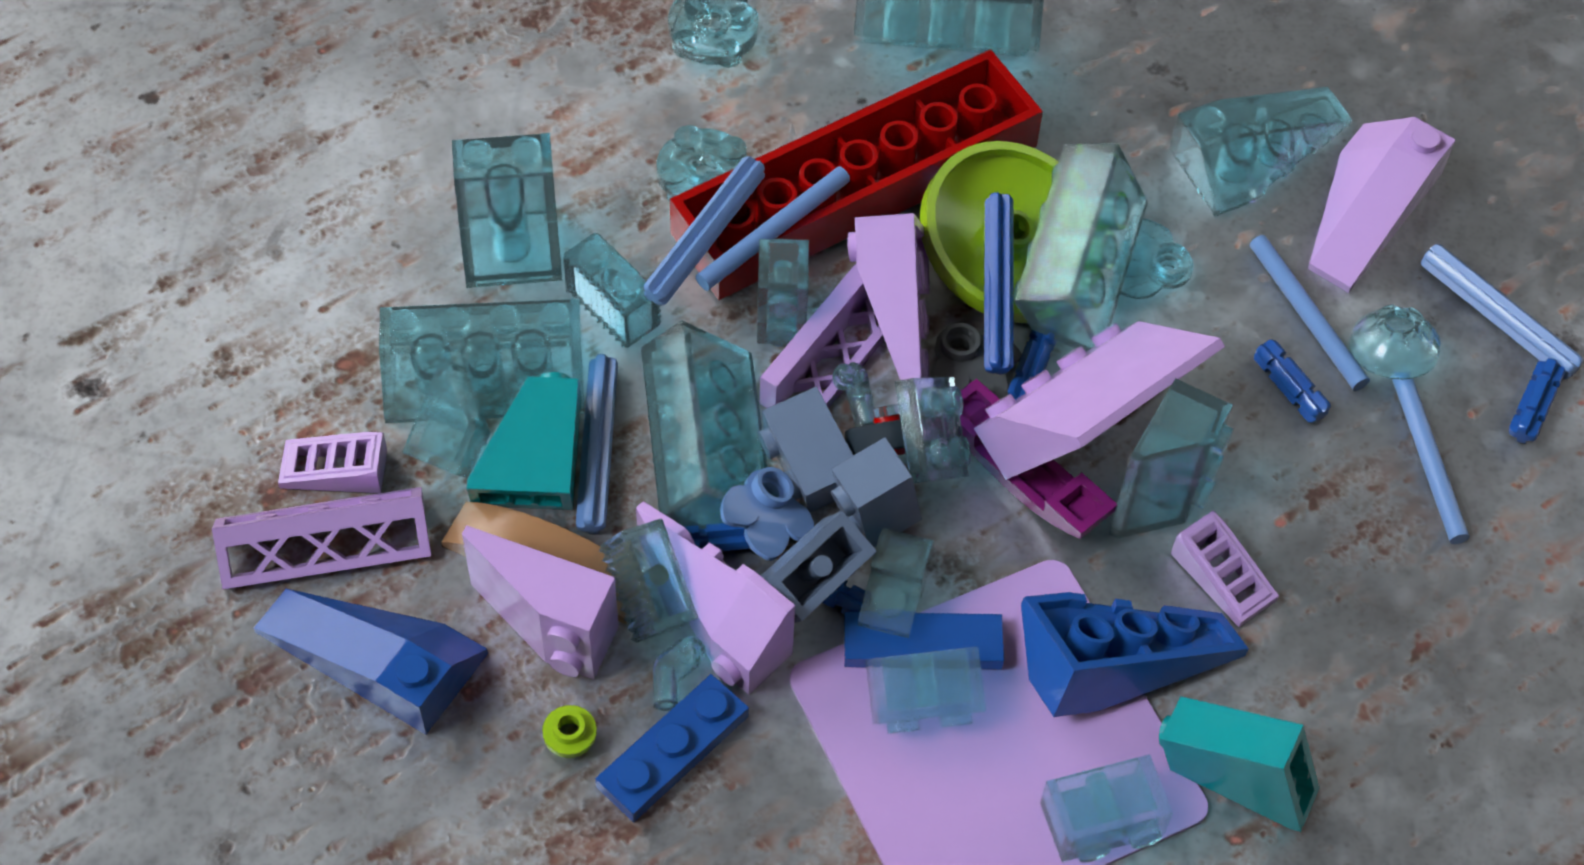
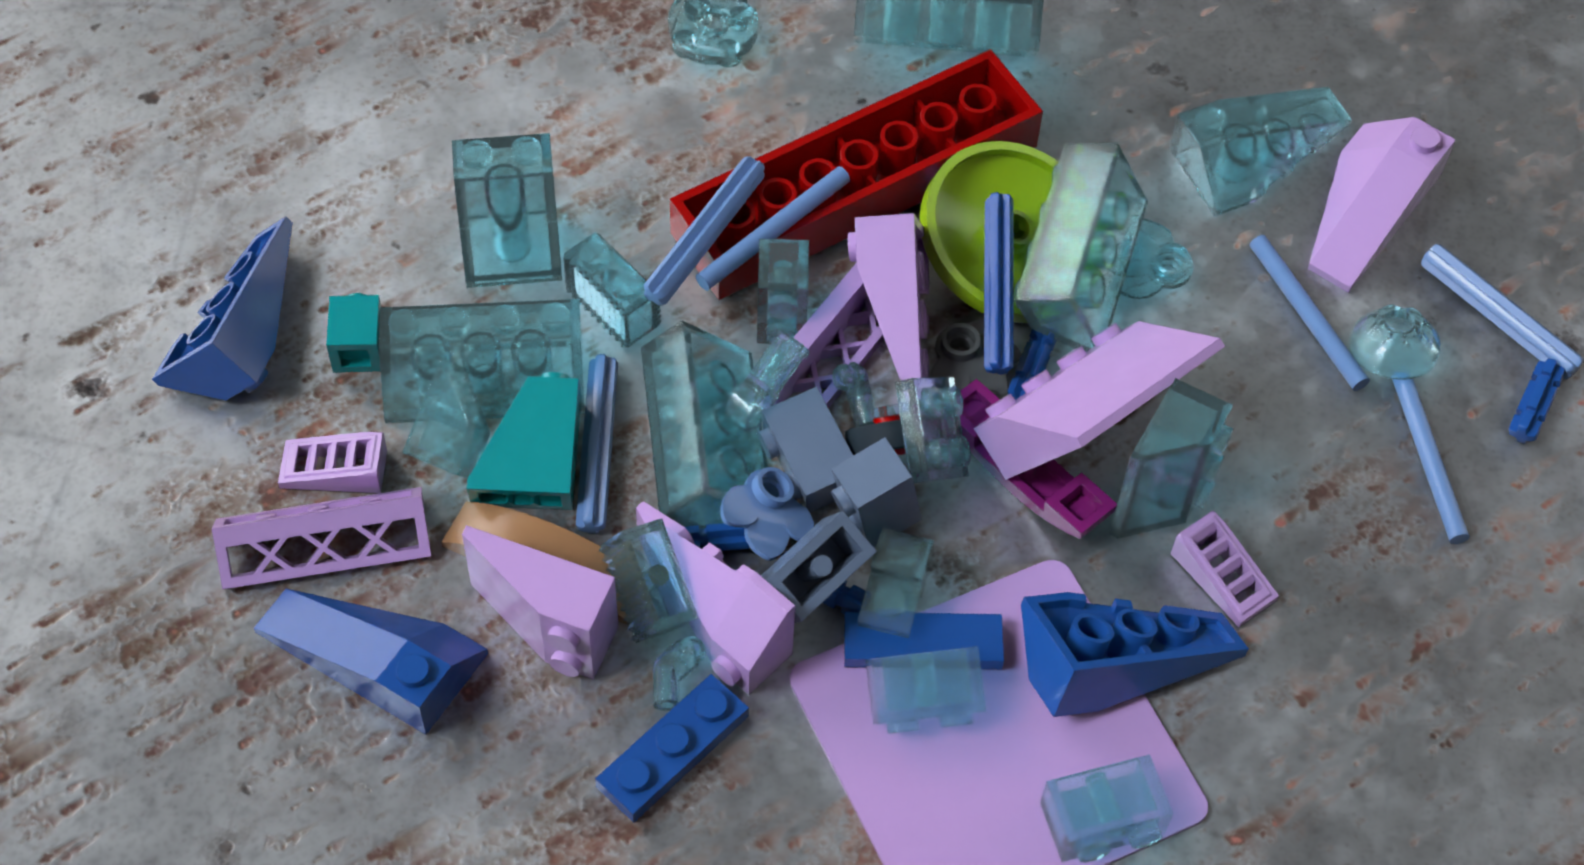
(238, 326): none -> blue wedge
(354, 333): none -> teal brick
(569, 745): lime plate -> none
(695, 148): clear light blue plate -> none
(765, 382): none -> clear light blue piece
(1244, 758): teal slope -> none
(1292, 381): blue axle -> none

